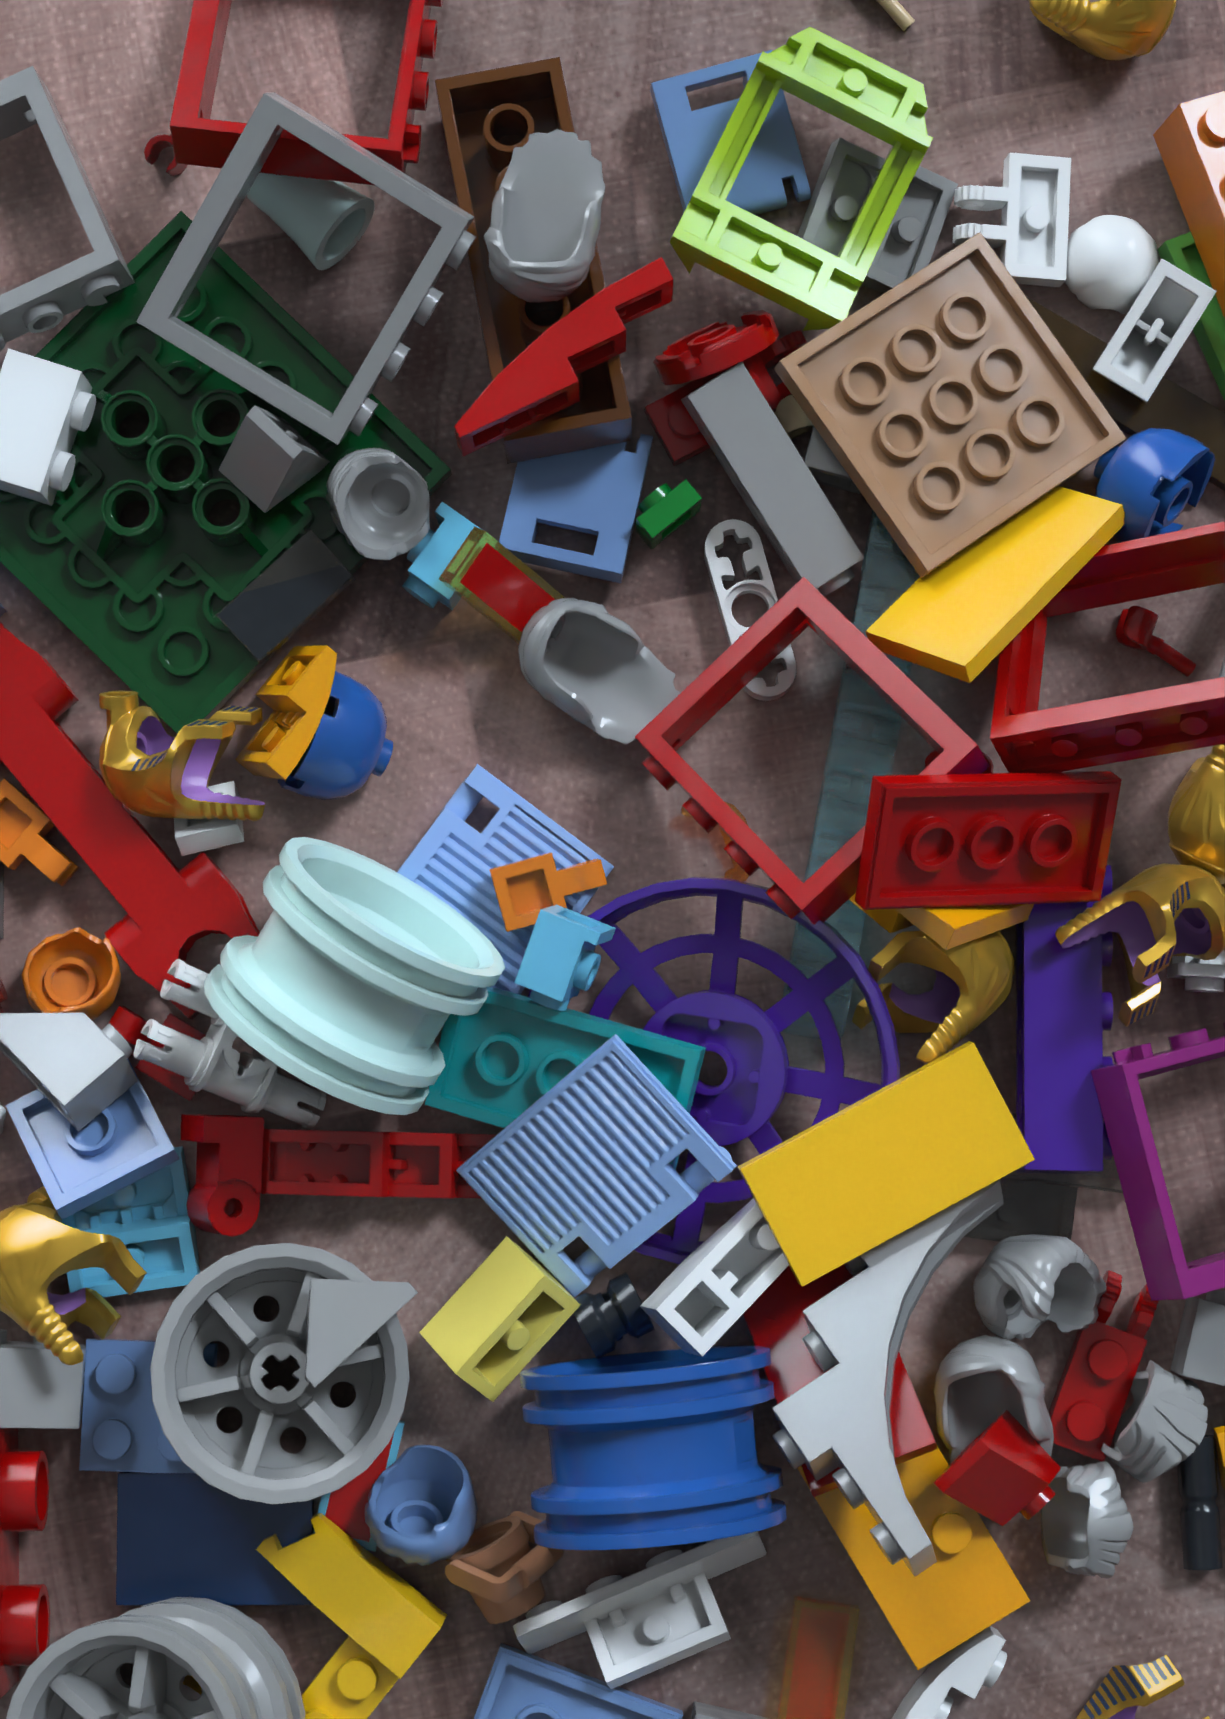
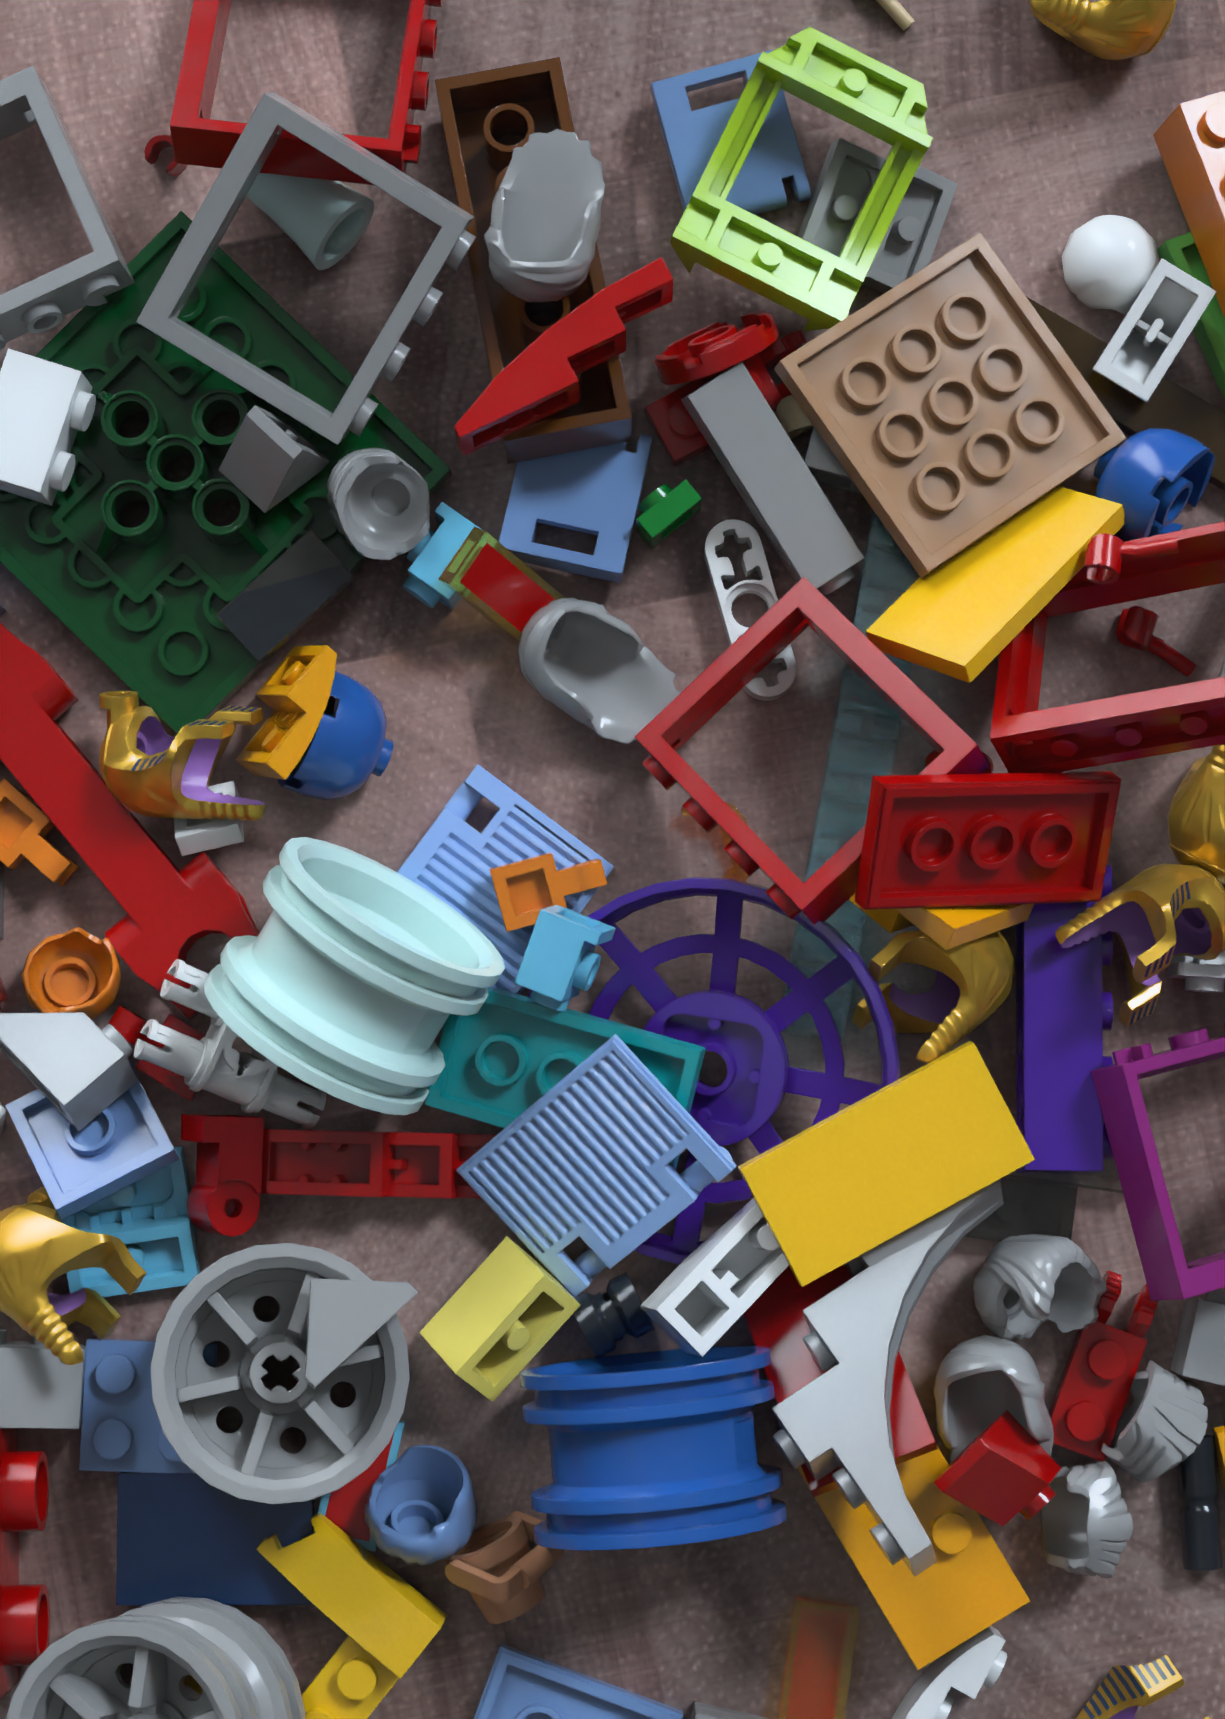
(648, 1616): white bracket -> none
(1032, 217): white hinge -> none
(1108, 552): none -> red hand

